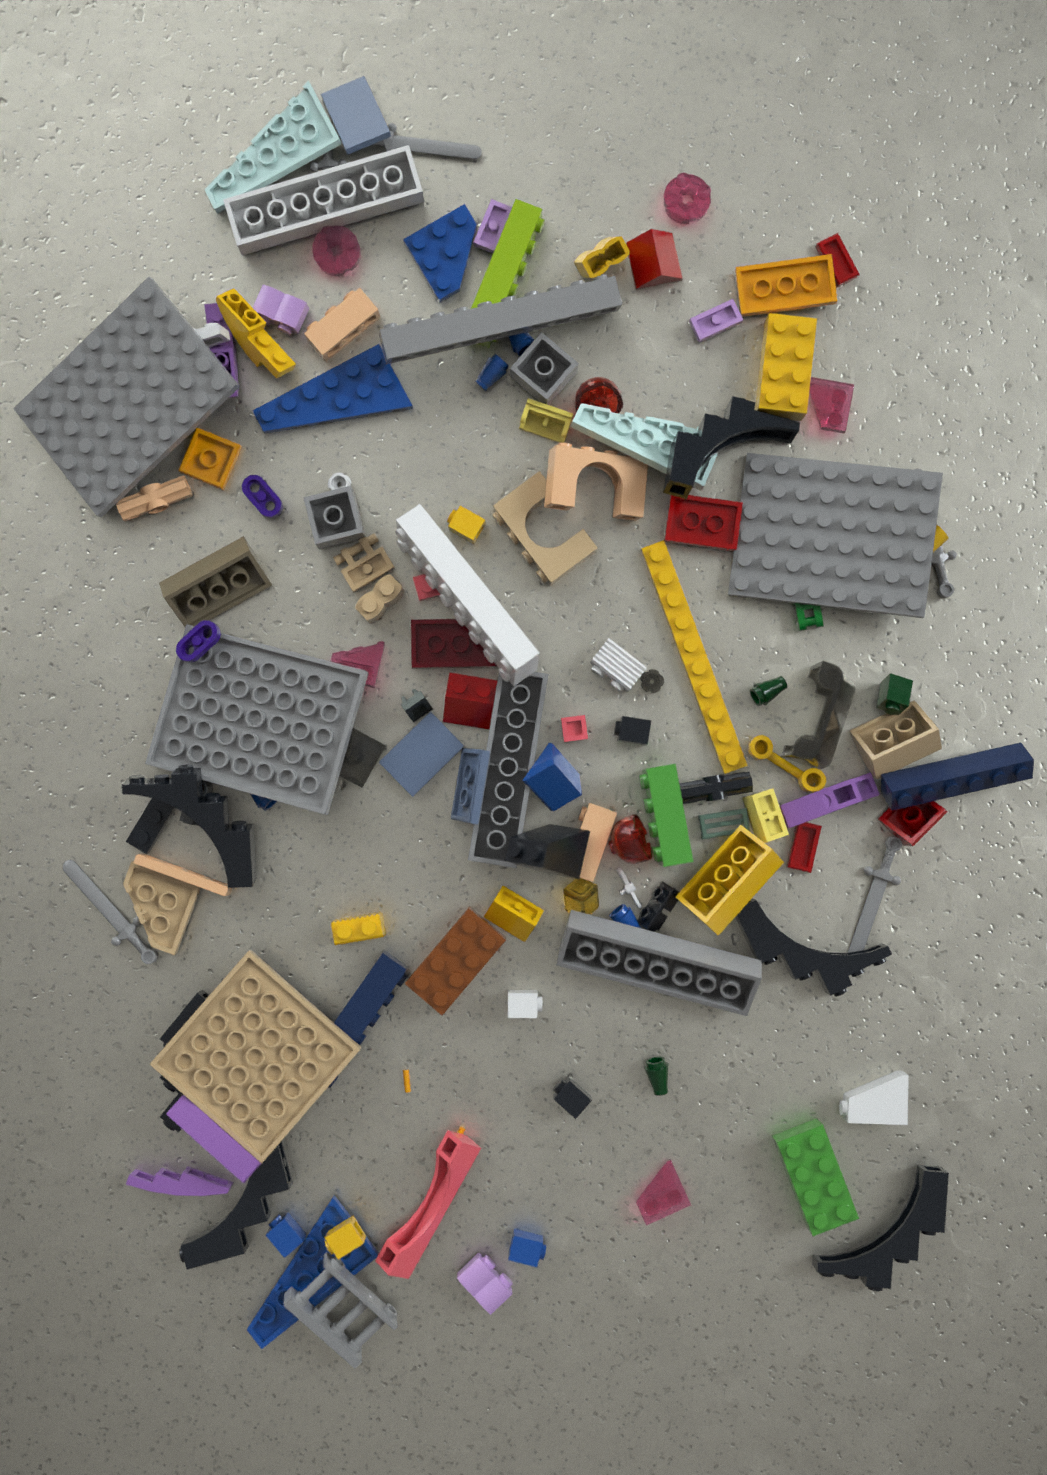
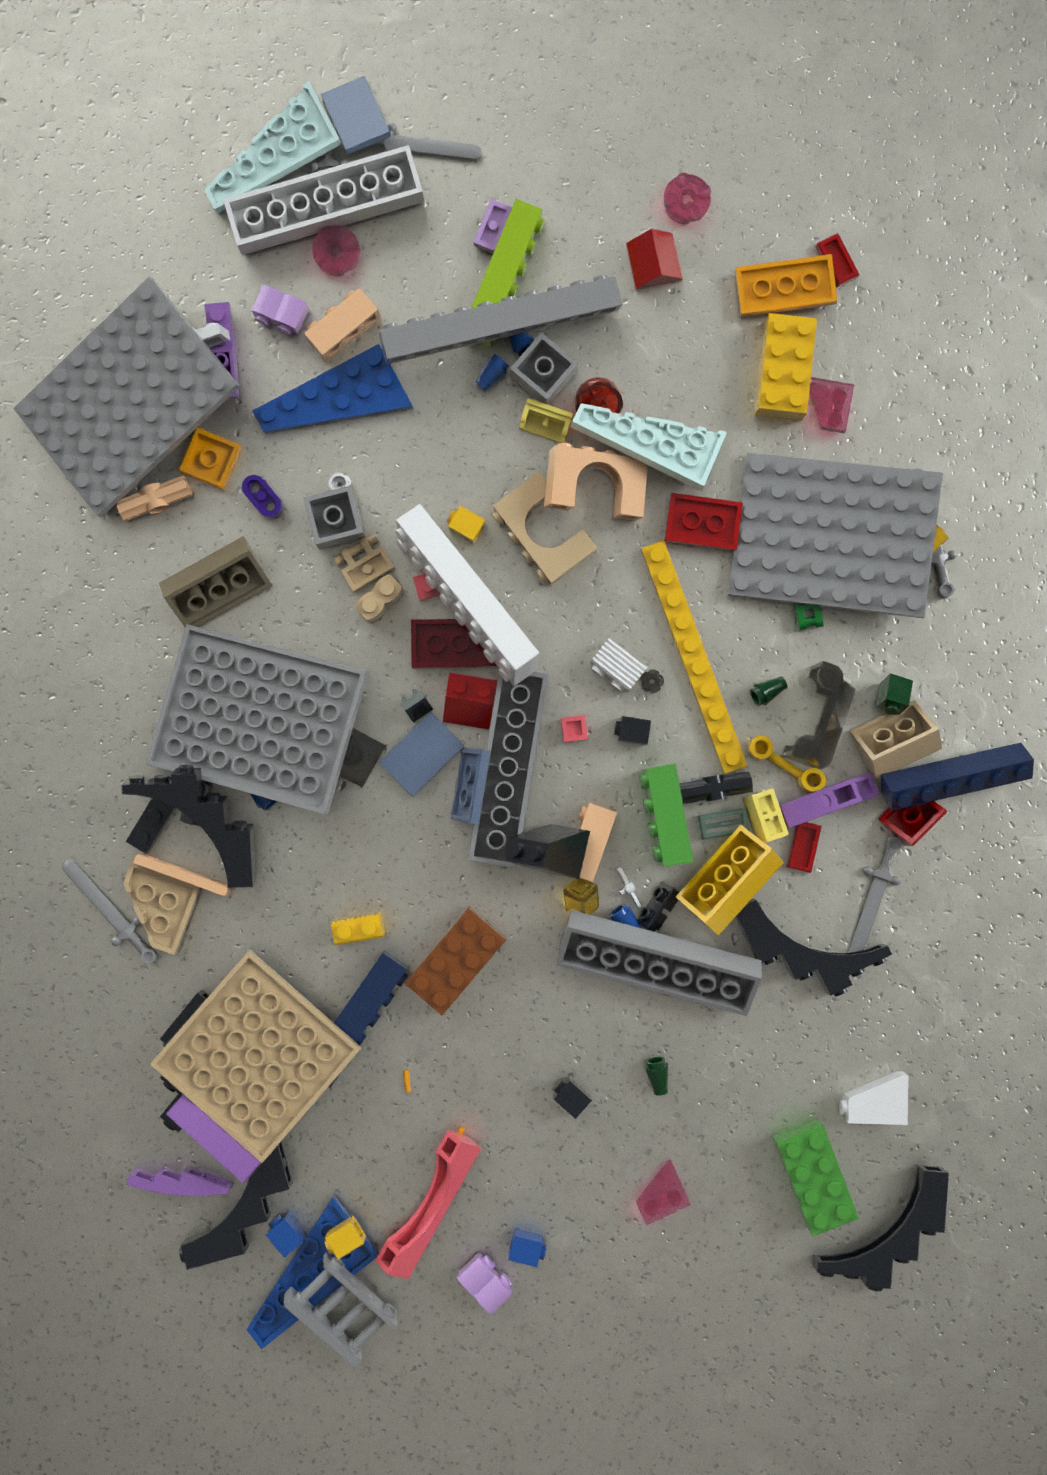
(198, 639): dark purple plate -> none
(249, 332): yellow slope -> none
(363, 658): clear pink wing -> none
(444, 251): blue plate -> none
(513, 913): yellow panel -> none
(523, 1003): white brick -> none
(553, 779): blue slope -> none
(606, 253): yellow brick -> none
(630, 841): clear red cylinder -> none
(714, 434): black arch -> none
(716, 320): lavender plate -> none

